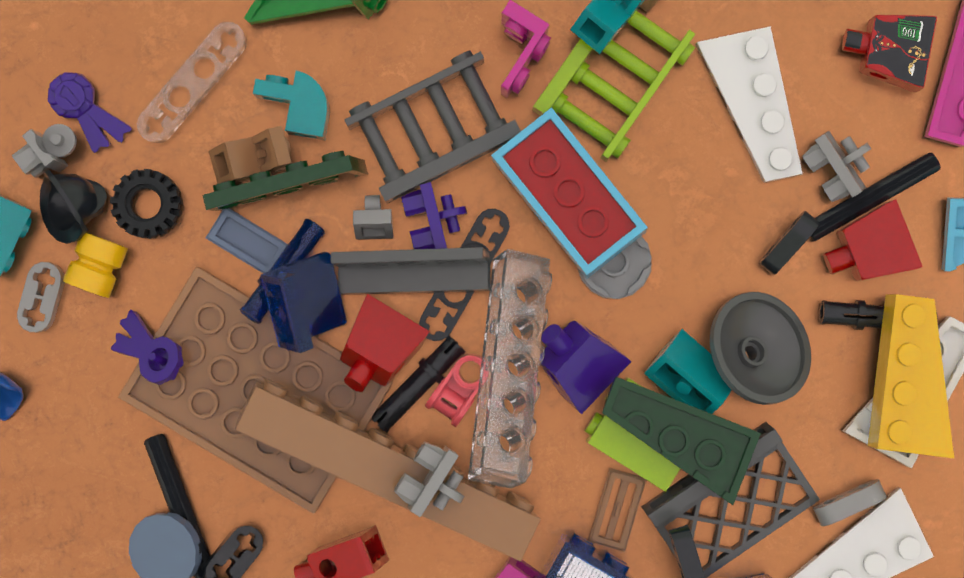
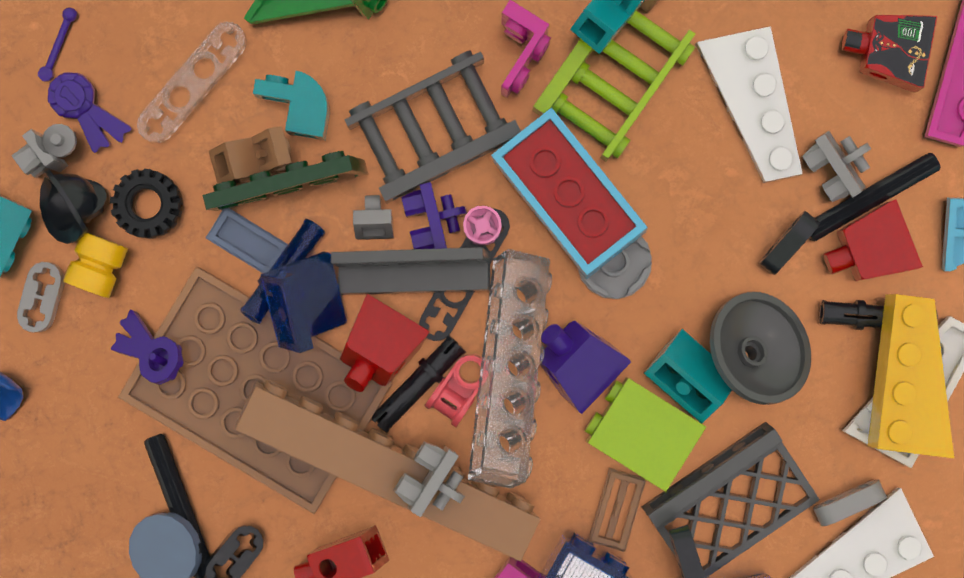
(46, 73): none -> dark purple hinge
(484, 221): none -> bright pink wheel
(692, 439): dark green wing -> none

